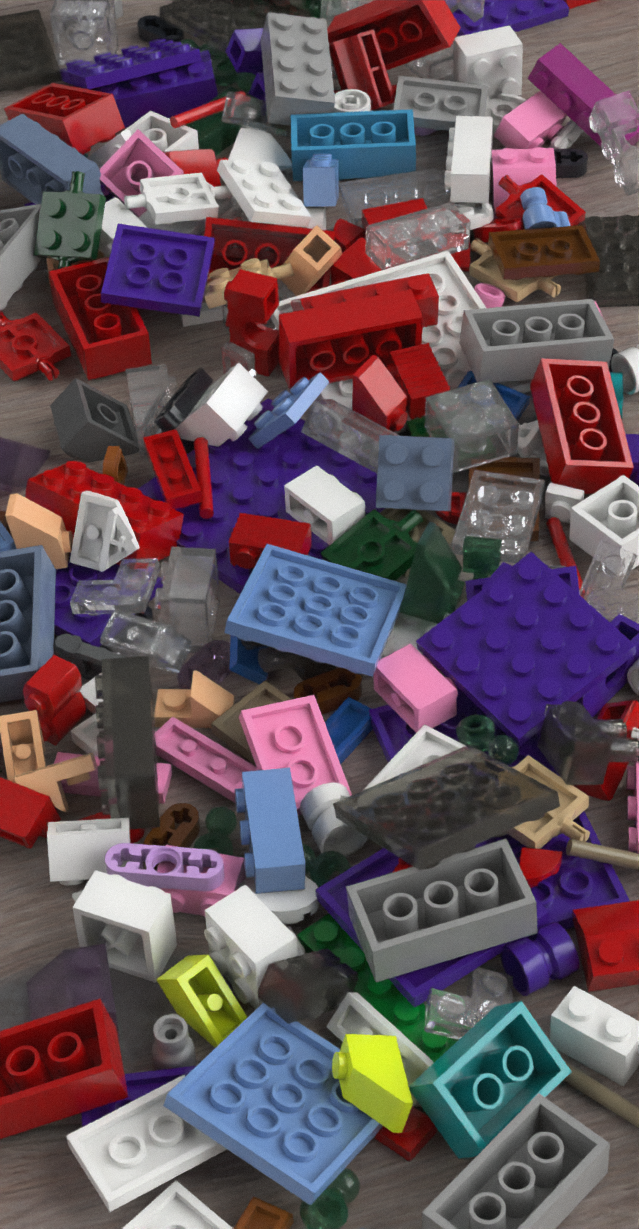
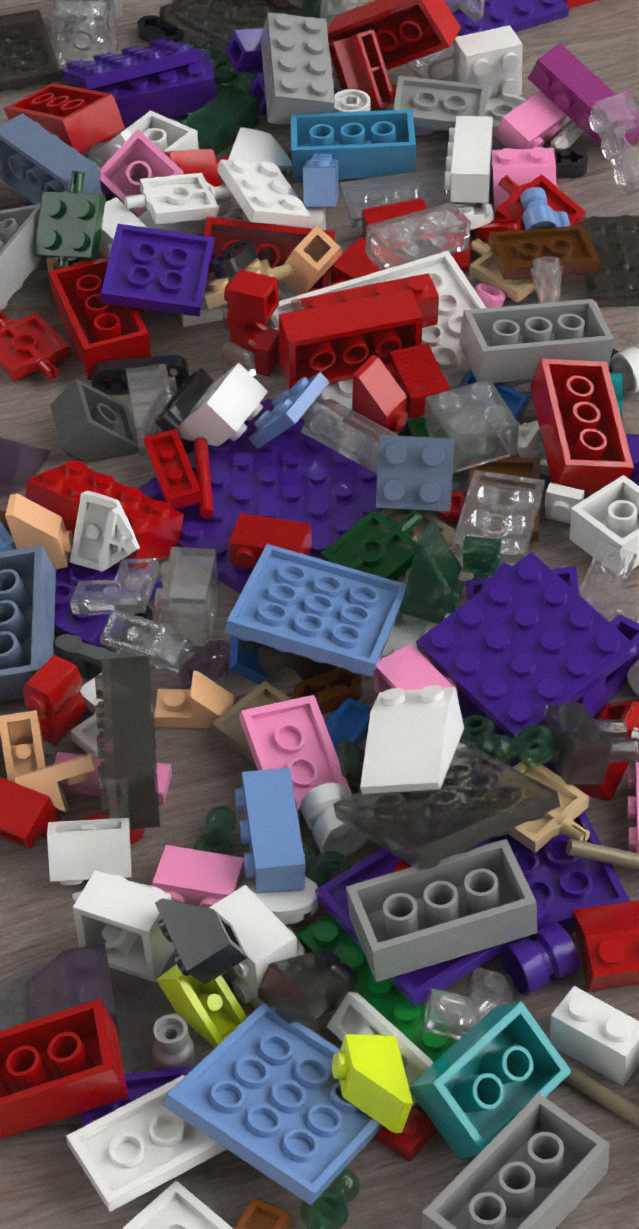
(115, 367): none -> black beam
(115, 464): dark orange tile -> none
(167, 832): reddish brown beam -> none
(175, 879): lavender beam -> none
(199, 112): red bar -> none
(201, 757): bright pink plate -> none
(202, 939): none -> black slope
(234, 258): none -> black beam
(249, 113): clear panel -> none
(323, 503): white brick -> none
(347, 233): red tile -> none
(351, 761): none -> clear green tile
(411, 739): none -> white slope
(531, 745): none -> clear green plate
(539, 864): red tile -> none
(547, 278): none -> clear cone
(561, 545): red bar -> none

